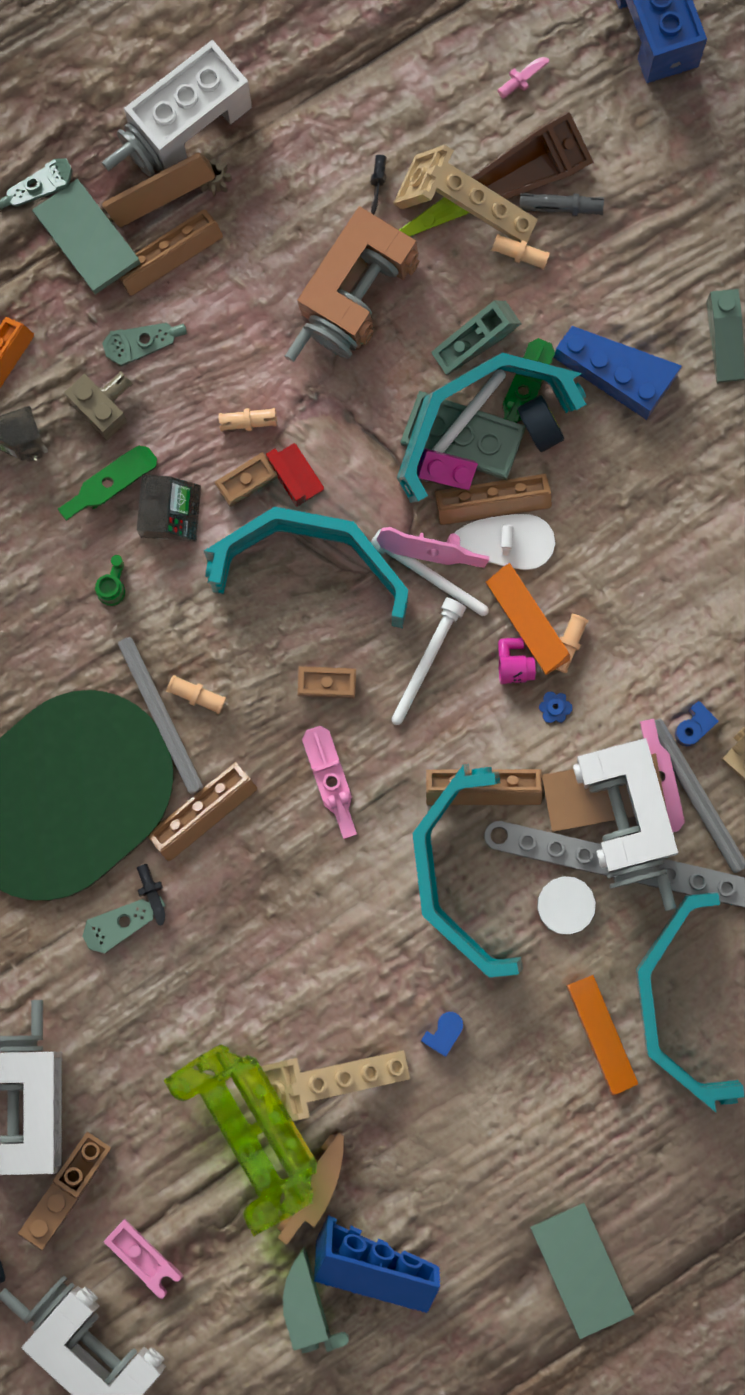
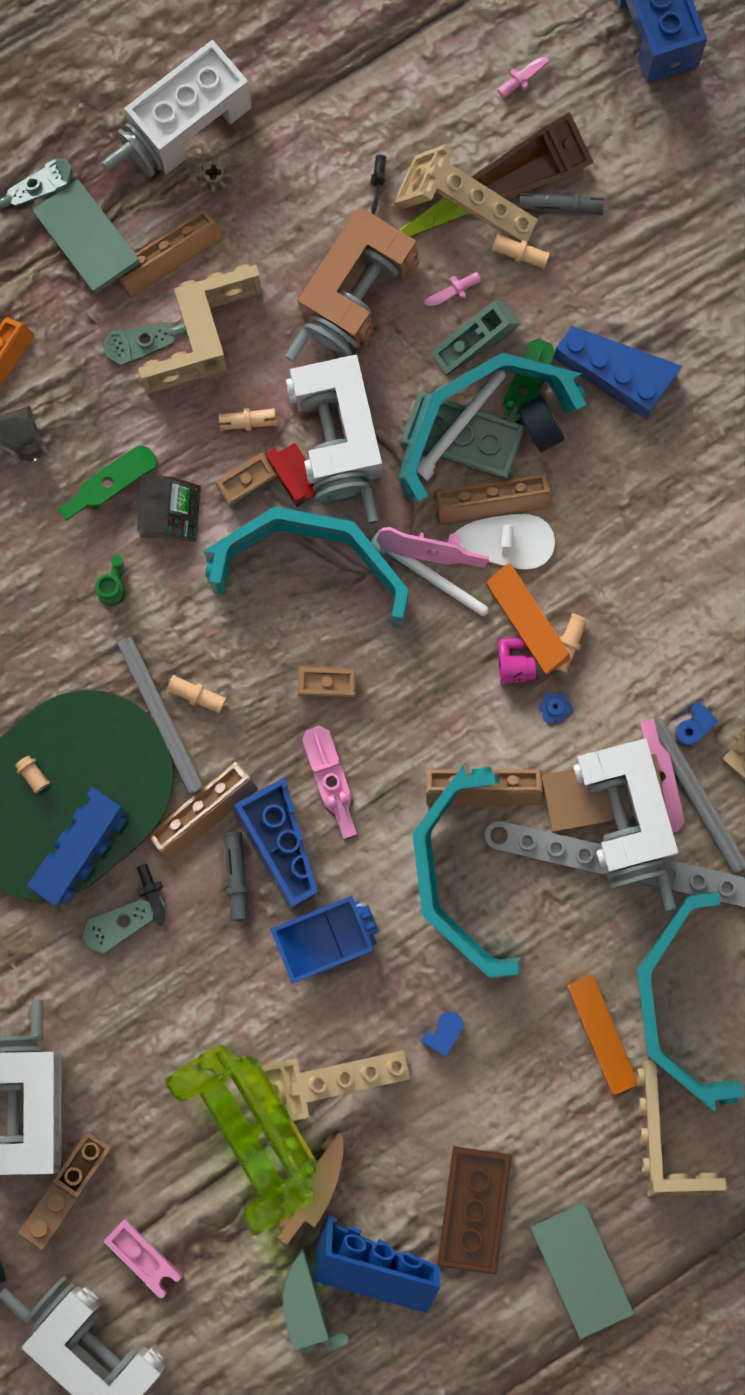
(32, 774): none -> light nougat pin
(78, 848): none -> blue wedge
(98, 403): dark tan brick -> none
(159, 189): medium nougat slope -> none
(195, 304): none -> tan bracket
(236, 876): none -> dark grey pin
(275, 835): none -> blue wedge
(325, 938): none -> blue piece
(342, 465): none -> white piece
(446, 469): dark pink plate -> none
(451, 612): white piece -> none
(456, 288): none -> bright pink piece
(474, 1210): none -> reddish brown tile
(566, 905): white tile -> none
(651, 1138): none -> tan bracket
(726, 334): sand green slope -> none

